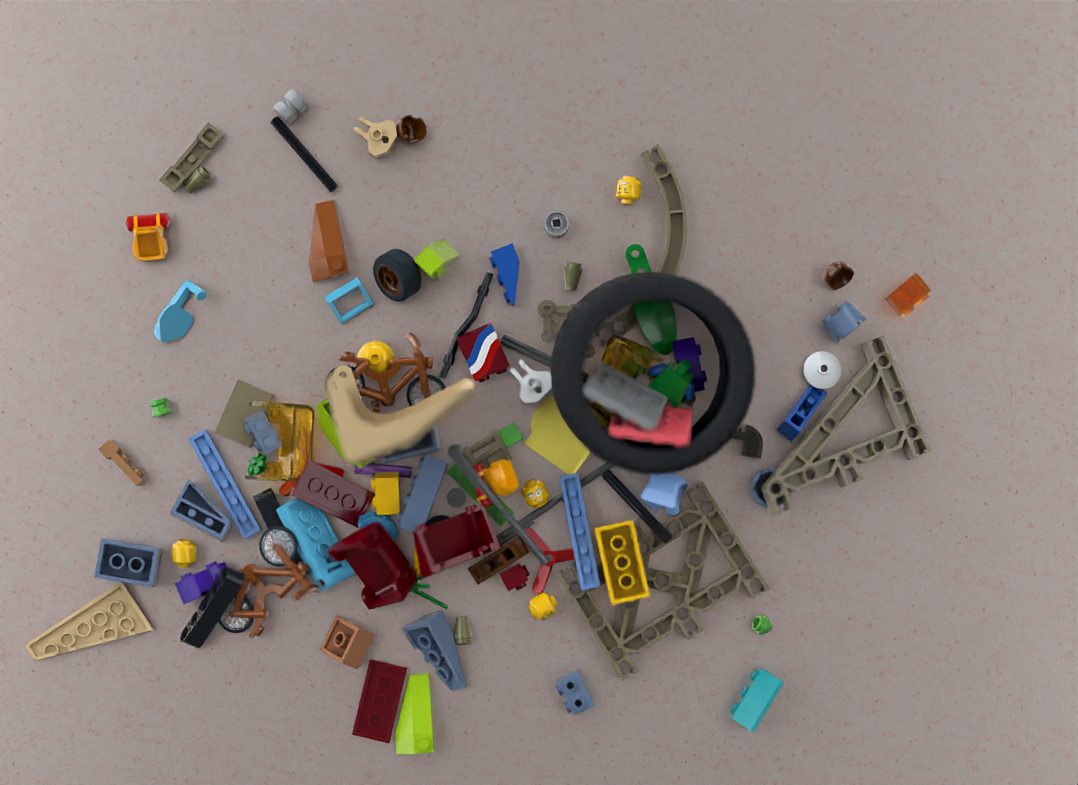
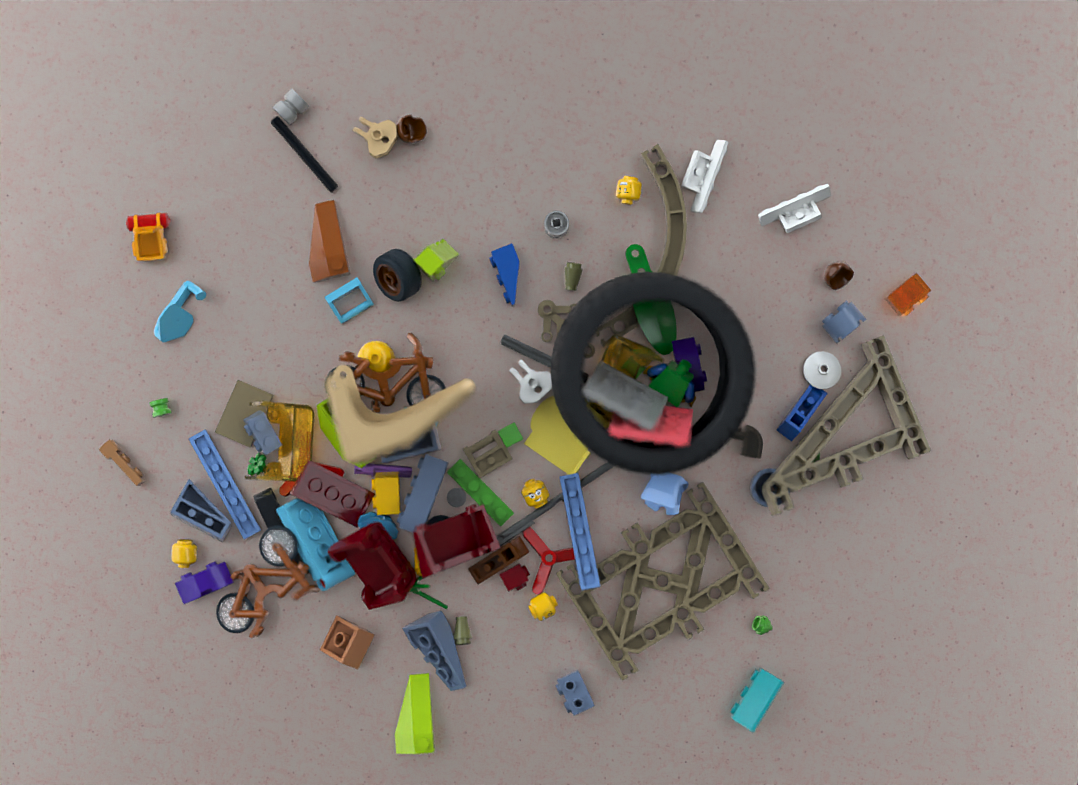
(99, 621): tan wing -> none
(128, 562): sand blue brick -> none
(192, 158): dark tan slope -> none
(197, 179): olive cone -> none
(212, 607): black beam -> none
(379, 701): dark red tile -> none
(477, 481): dark grey bar -> none
(482, 292): black bar -> none
(483, 352): panel -> none
(500, 479): light orange piece -> none
(621, 562): yellow brick -> none
(637, 506): black axle -> none
(702, 173): none -> white bracket
(797, 211): none -> white bracket

